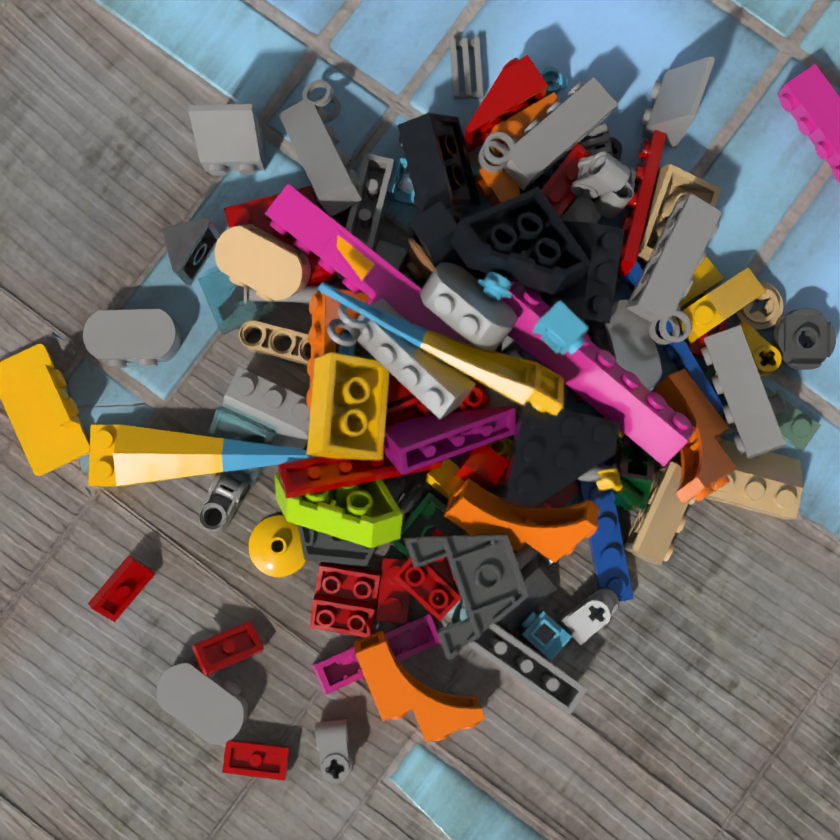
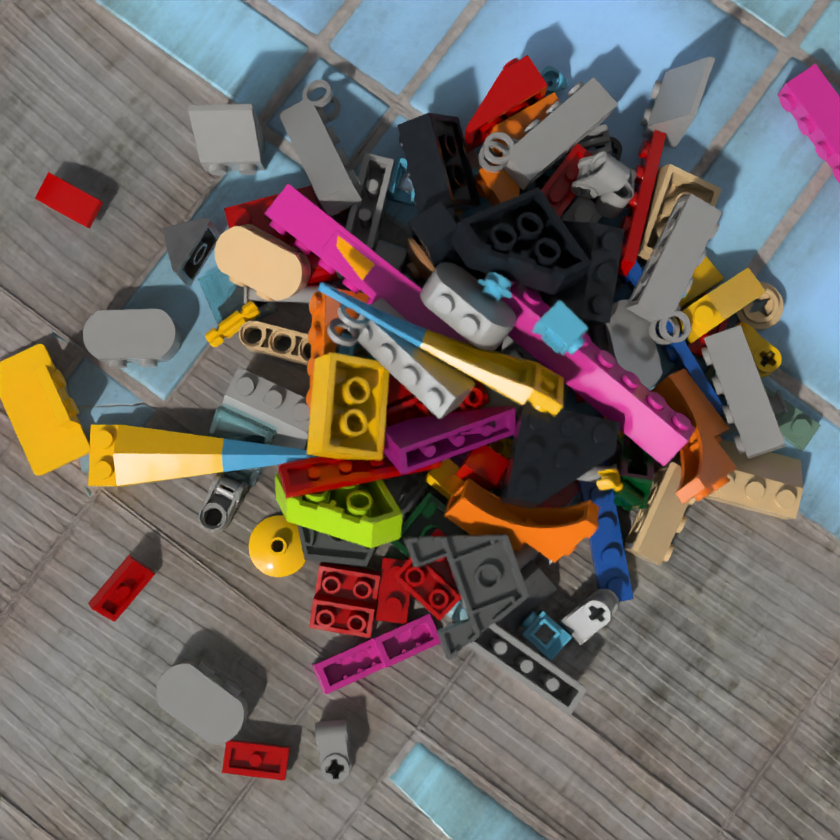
(69, 200): none -> red slope
(227, 648): red plate -> none
(232, 324): none -> yellow axle
(399, 692): orange arch -> none
(464, 43): light grey tile -> none
(816, 327): dark grey plate -> none

